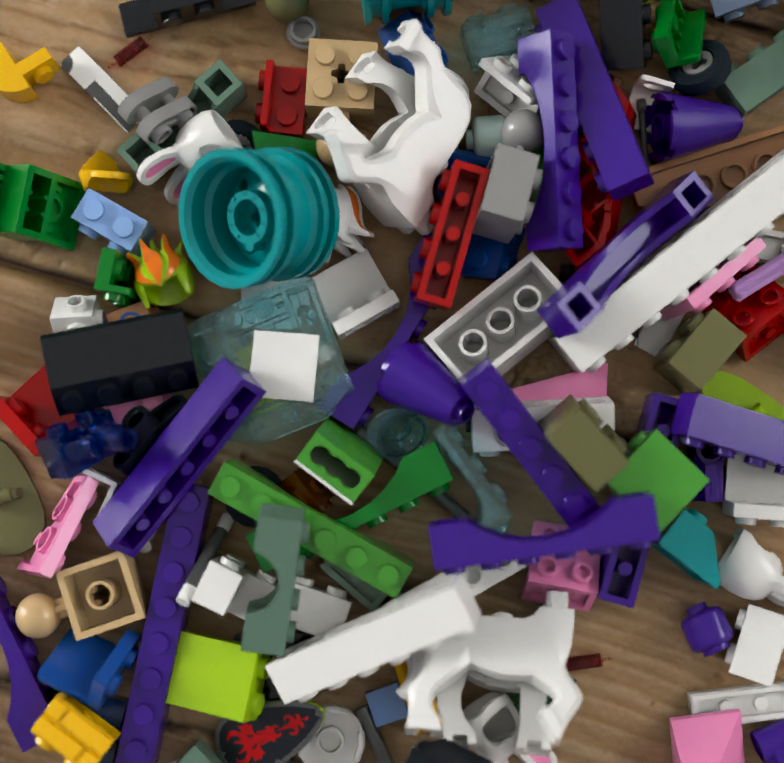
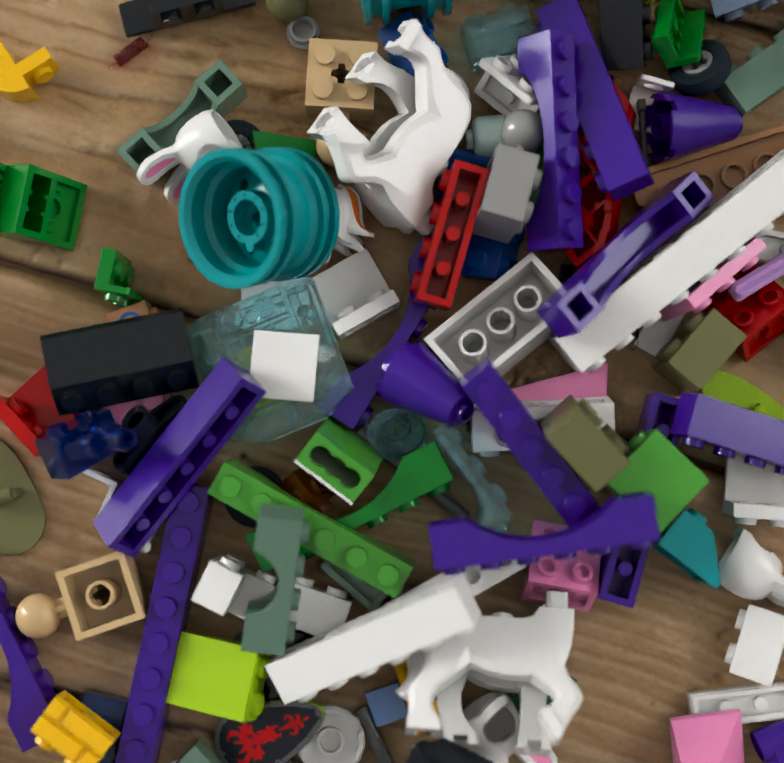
(54, 539): bright pink wing -> none
(76, 313): white brick -> none
(90, 667): blue bracket -> none
(97, 84): white sticker -> none
(103, 175): yellow piece -> none
(112, 222): light blue brick -> none
(157, 110): light grey brick -> none
(162, 275): lime hair -> none
(207, 554): dark grey bar -> none
(282, 101): red bracket -> none
(584, 662): clear red piece -> none
(706, 629): dark purple head -> none
(713, 469): dark purple piece -> none

